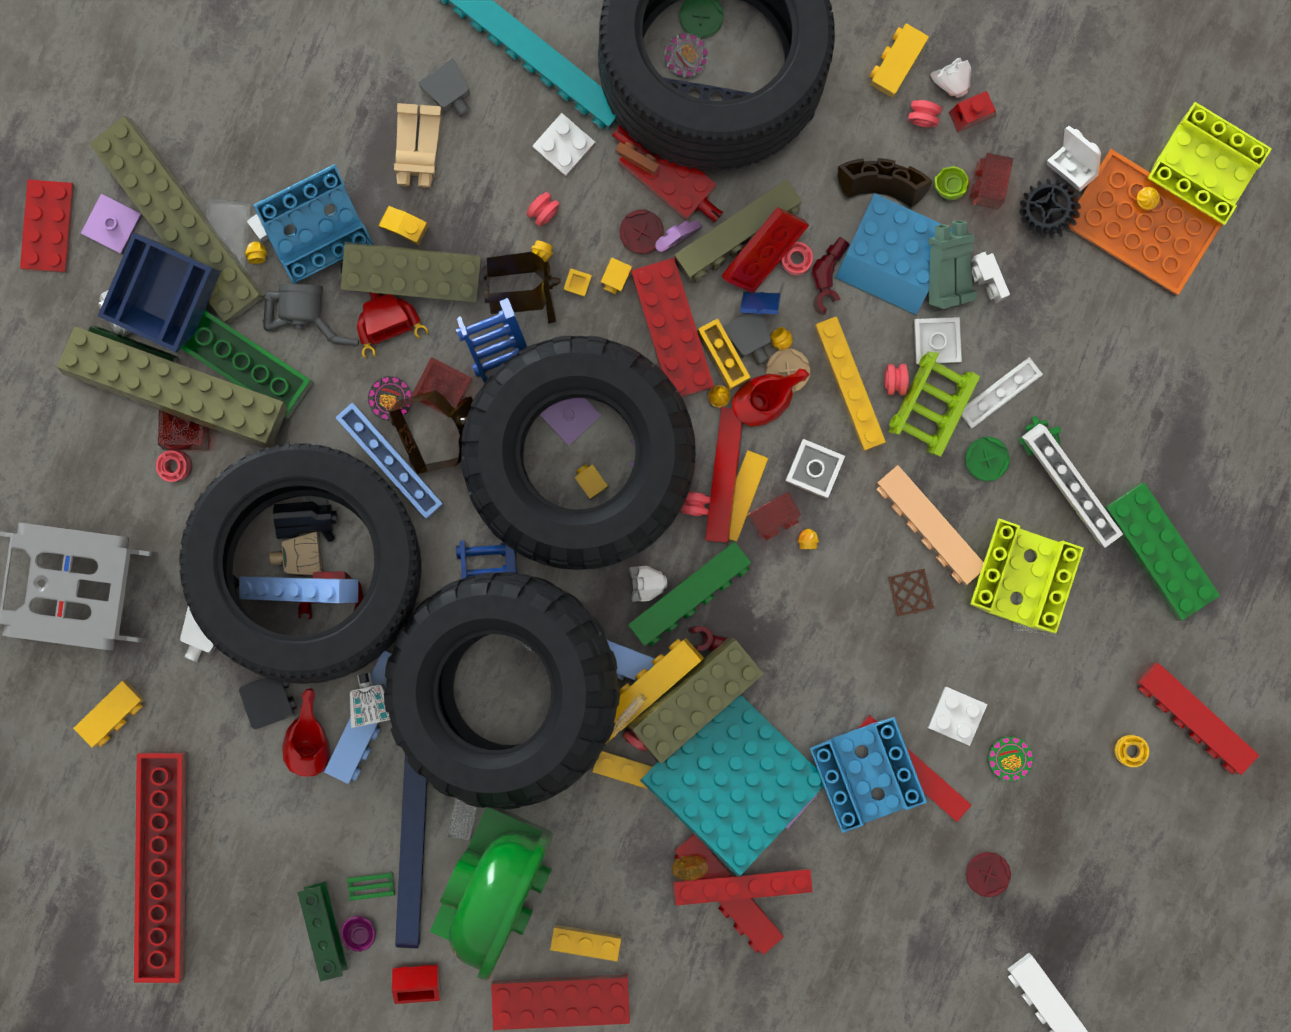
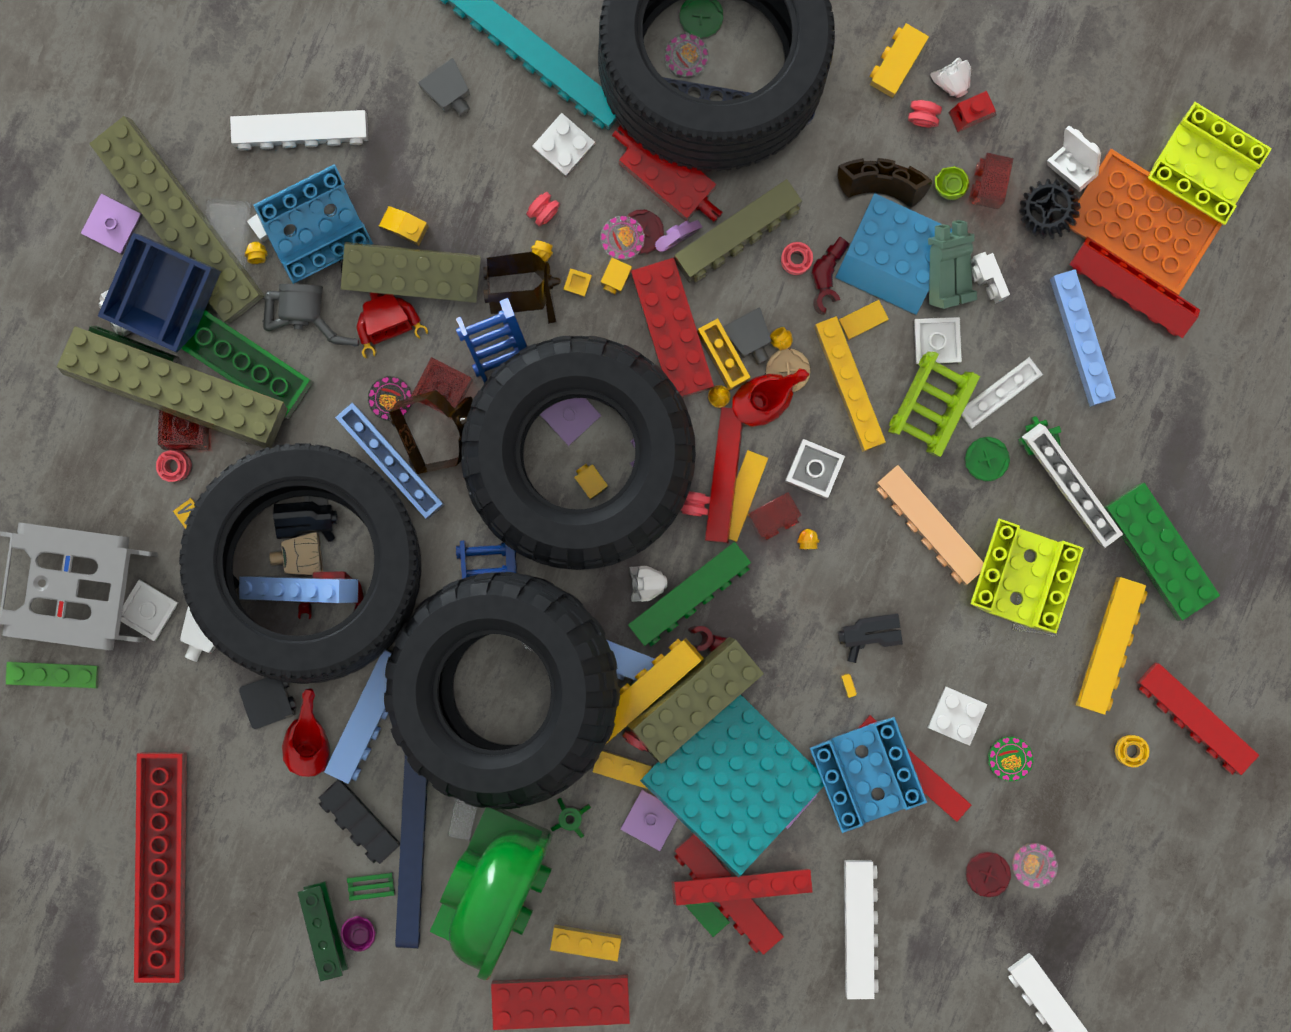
(46, 226): red plate -> none
(52, 675): none -> bright green plate
(110, 714): yellow brick -> none
(147, 610): none -> white plate
(184, 510): none -> yellow tile
(299, 129): none -> white brick
(359, 820): none -> black brick
(367, 702): torso -> none
(408, 160): tan hips -> none
(416, 984): red brick -> none
(576, 813): none -> green brick
(622, 237): none -> clear tile
(629, 713): clear tile -> none
(644, 162): dark orange plate -> none
(649, 820): none -> lavender plate
(690, 868): clear yellow gear -> none
(709, 916): none -> green tile
(760, 303): blue piece -> none
(765, 250): red plate -> none
(848, 685): none -> yellow tile
(855, 636): none -> black piece
(859, 929): none -> white brick
(863, 319): none -> yellow tile
(896, 379): coral wheel -> none
(920, 598): reddish brown window -> none
(1035, 865): none -> clear tile
(1082, 338): none -> light blue brick
(1111, 645): none -> yellow brick
(1134, 287): none -> red brick
(1148, 198): yellow plate -> none

